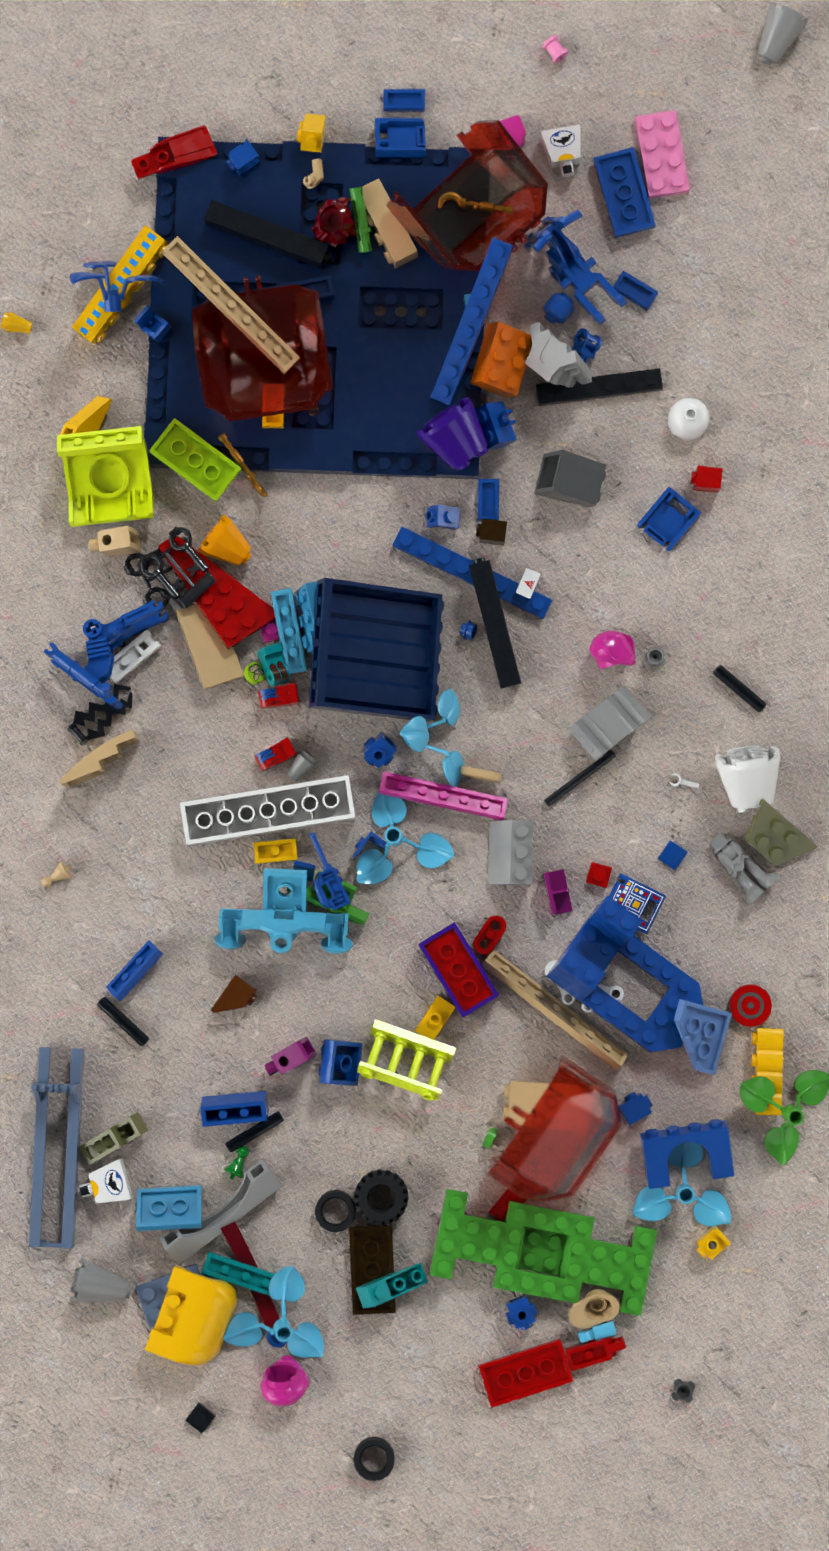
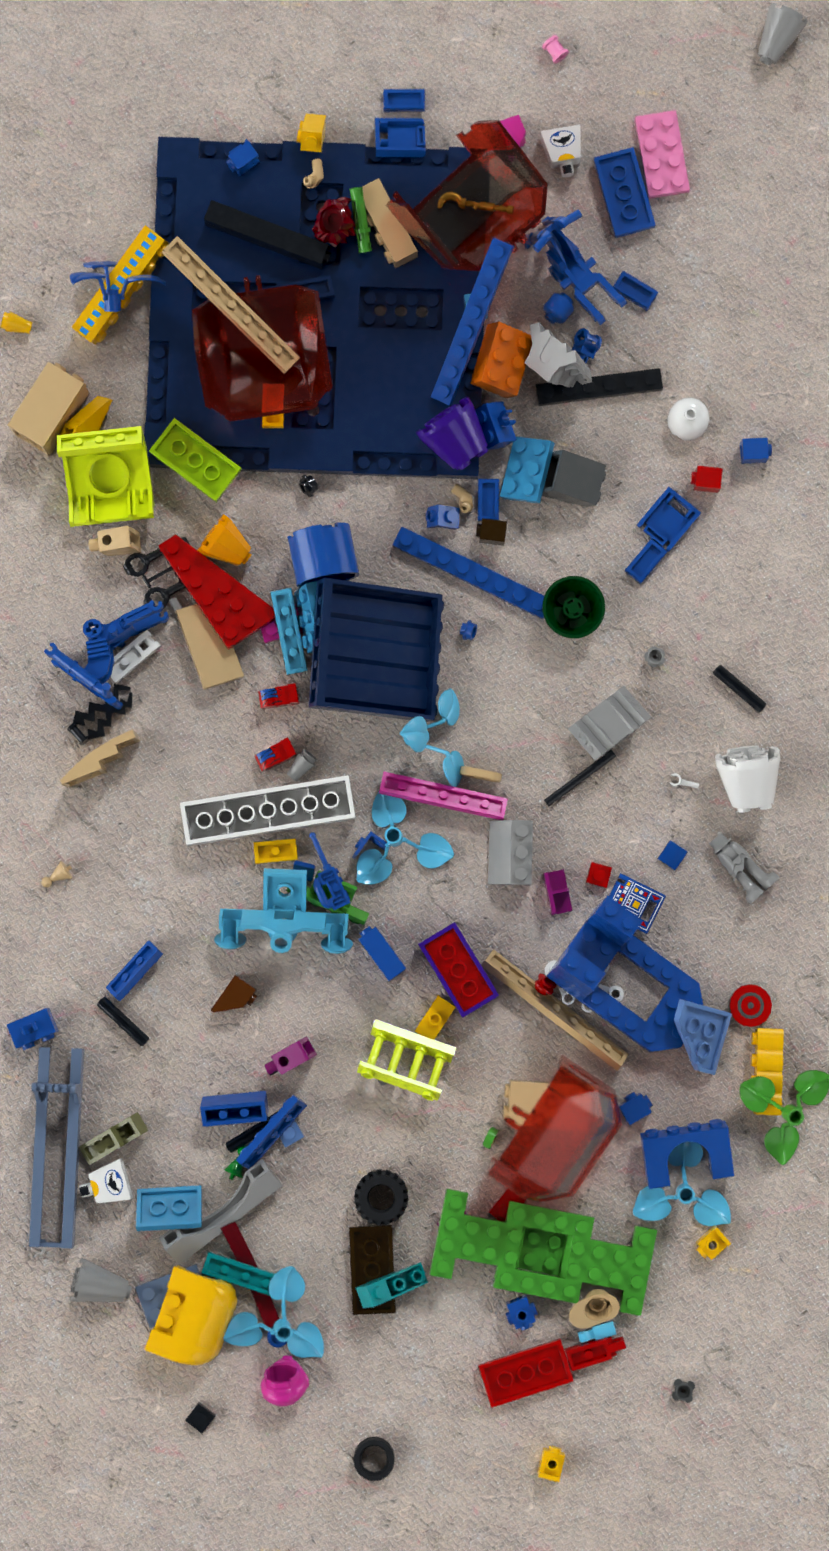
(33, 1028): none -> blue brick
(48, 407): none -> tan brick
(152, 324): blue bracket -> none
(176, 152): red piece -> none
(196, 589): black piece -> none
(240, 461): pearl gold piece -> none
(254, 673): tile -> none
(271, 1132): none -> blue plate
(273, 664): teal leg -> none
(291, 1134): none -> medium blue plate
(308, 485): none -> black plate
(319, 1211): black tyre -> none
(323, 553): none -> blue brick
(340, 1062): blue brick -> none
(379, 750): blue brick -> none
(381, 953): none -> blue brick
(465, 498): none -> tan arm
(490, 935): red plate -> none
(495, 623): black brick -> none
(527, 470): none -> dark azure plate
(528, 583): white sticker -> none
(544, 985): none -> red plate
(548, 1454): none -> yellow brick
(576, 595): none -> dark green piece
(612, 649): dark pink helmet -> none
(645, 561): none -> blue tile
(755, 450): none -> blue brick
(776, 836): olive wing -> none

